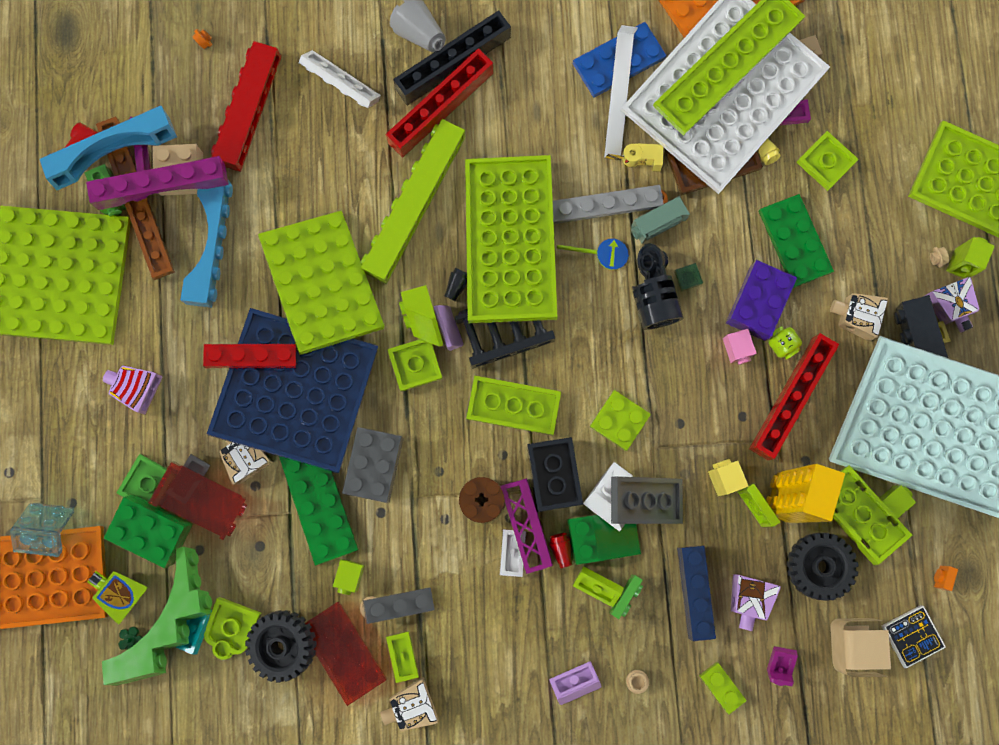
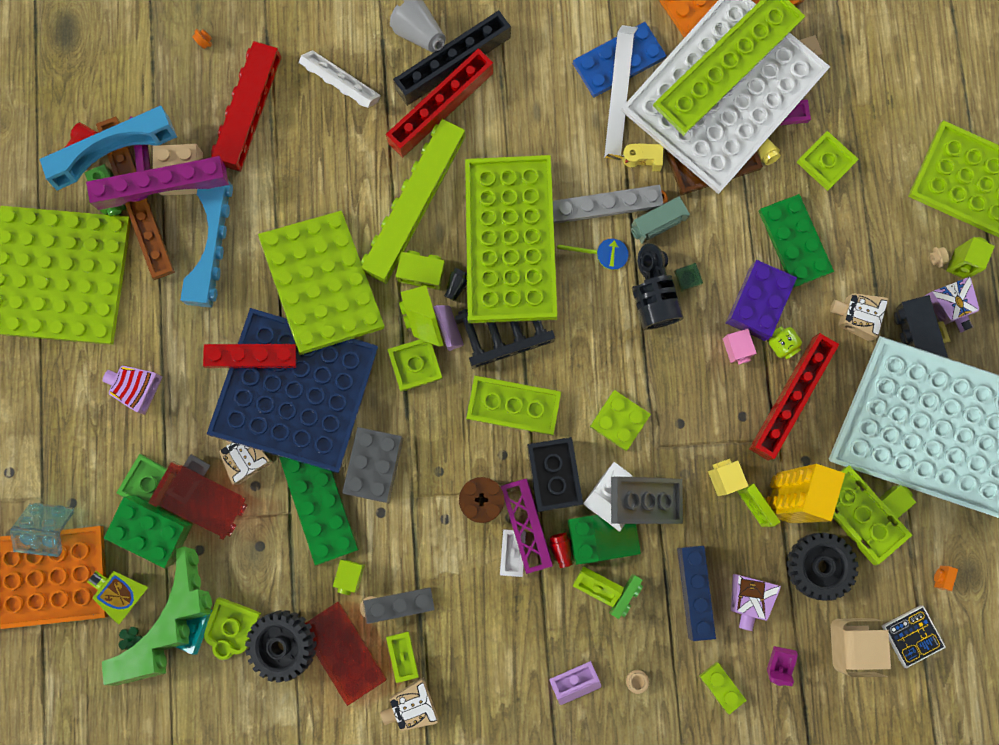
(420, 270): none -> lime brick

